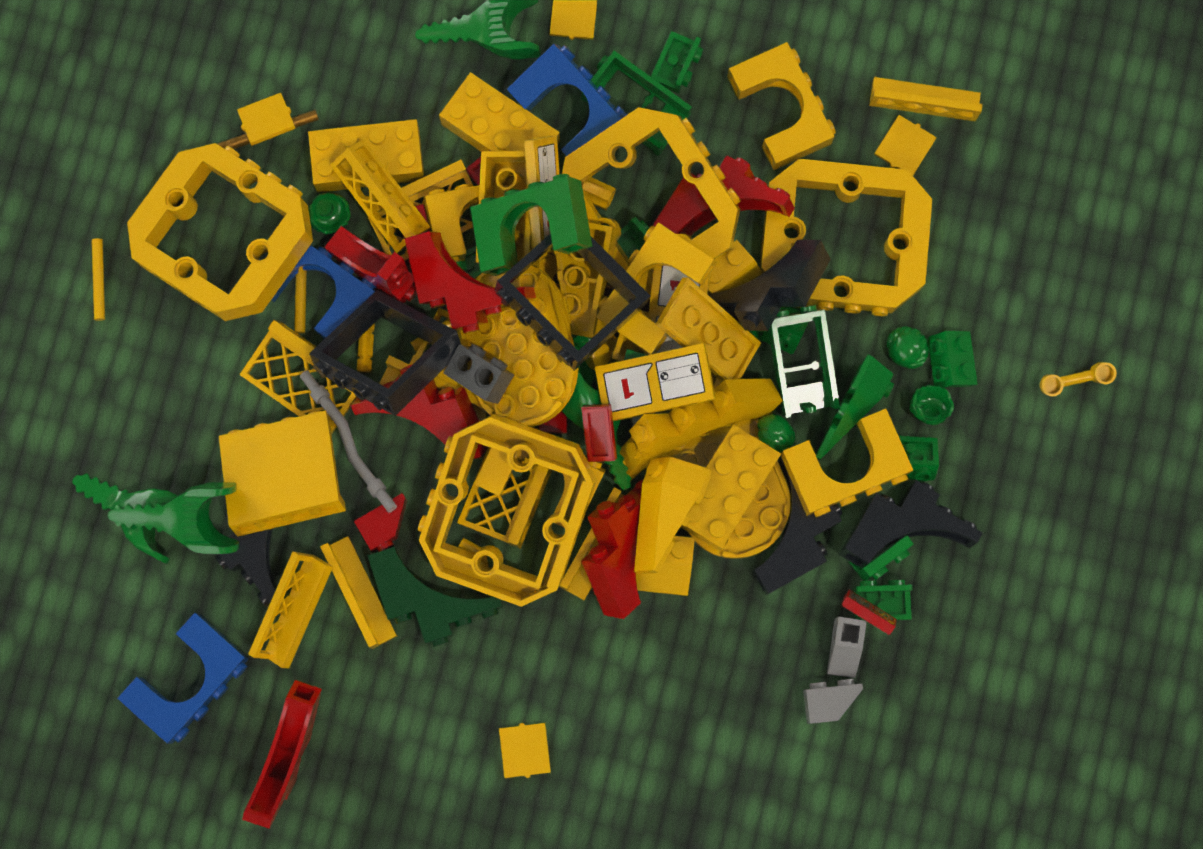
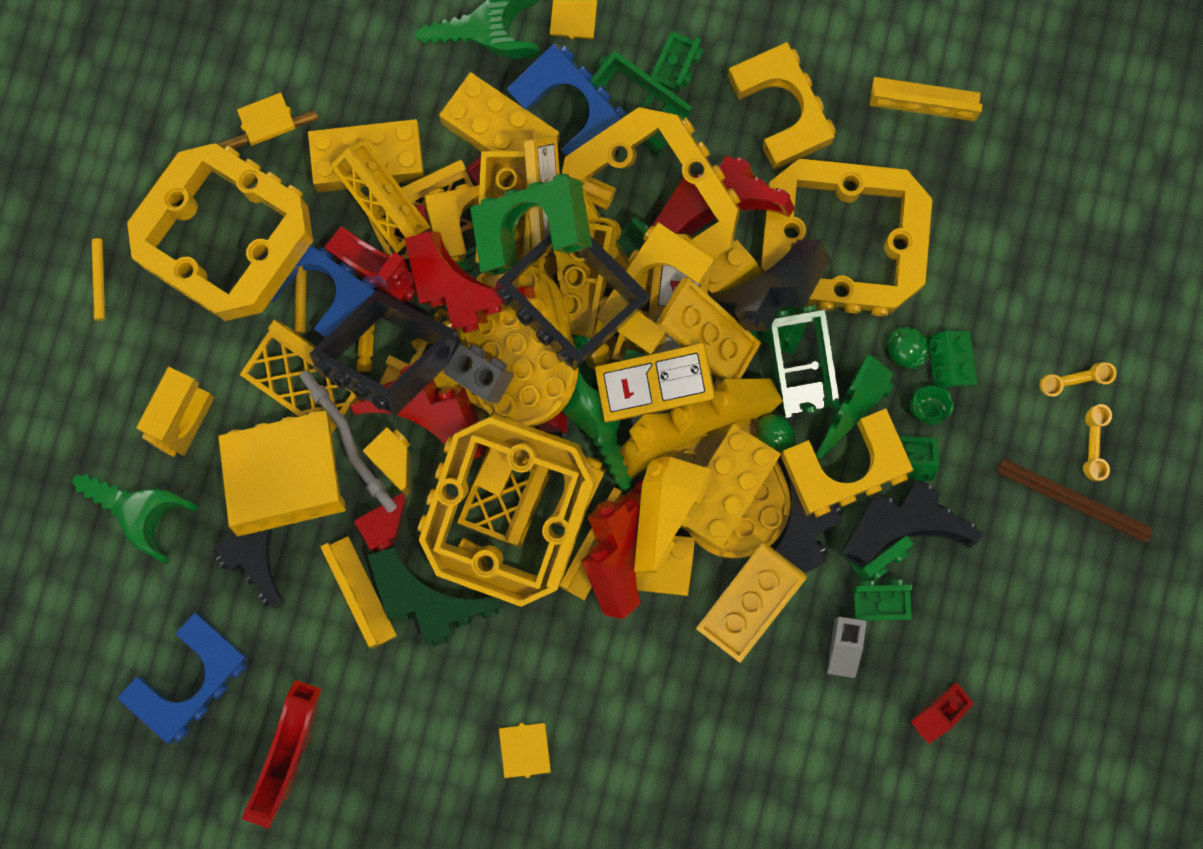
(174, 413): none -> yellow arch
(183, 518): green animal -> none
(294, 609): yellow fence -> none
(329, 213): green hair -> none
(392, 457): none -> yellow slope
(599, 432): red tile -> none
(751, 602): none -> yellow tile
(829, 703): light grey slope -> none
(869, 612): red tile -> none
(905, 145): yellow piece -> none
(942, 713): none -> red slope
(1074, 500): none -> reddish brown axle
(1095, 418): none -> yellow bar

